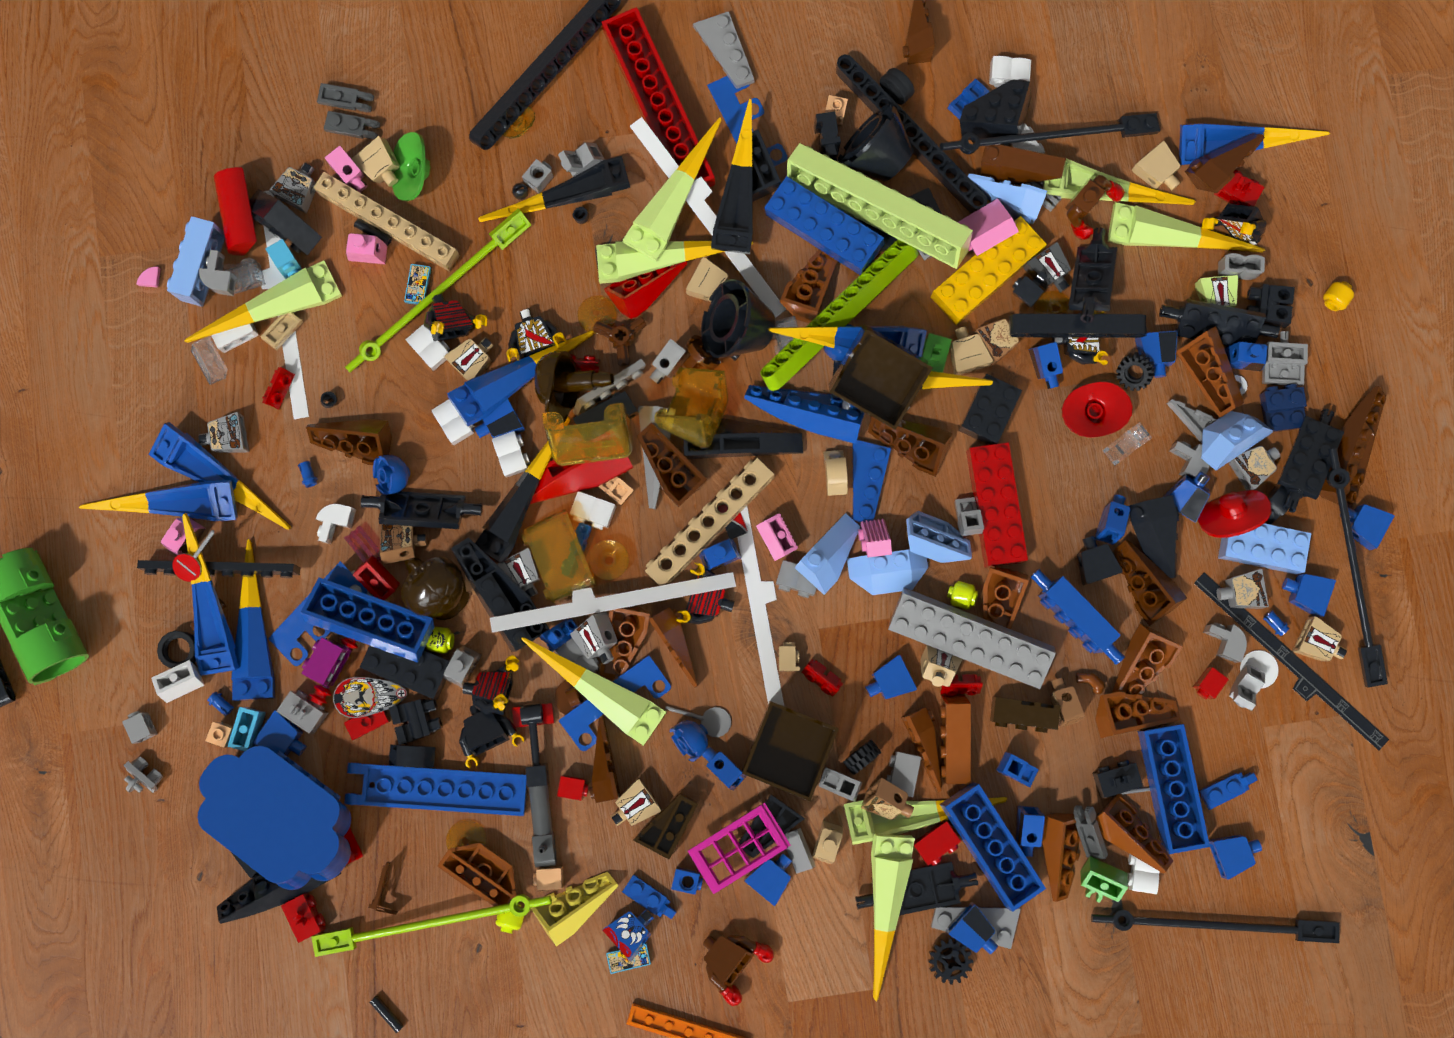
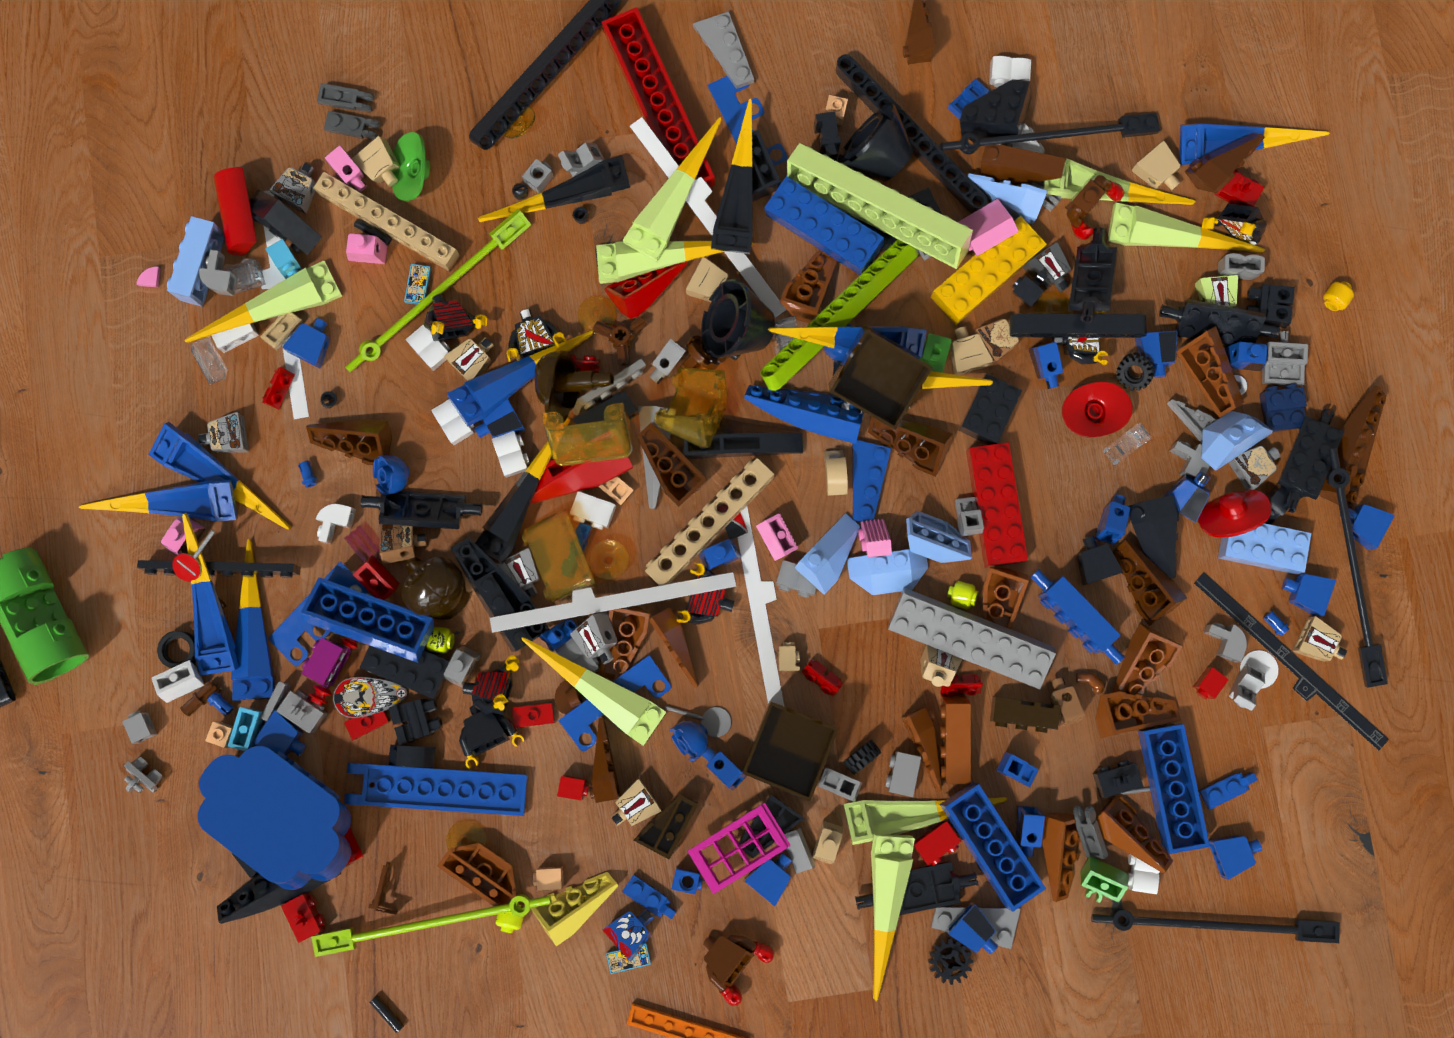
(199, 698): none -> reddish brown axle
(276, 699): none -> light grey tile
(309, 343): none -> blue torso
(537, 781): piece -> none
(886, 800): medium nougat torso -> none
(891, 680): blue torso -> none
(897, 85): black tyre -> none
(1245, 591): torso -> none

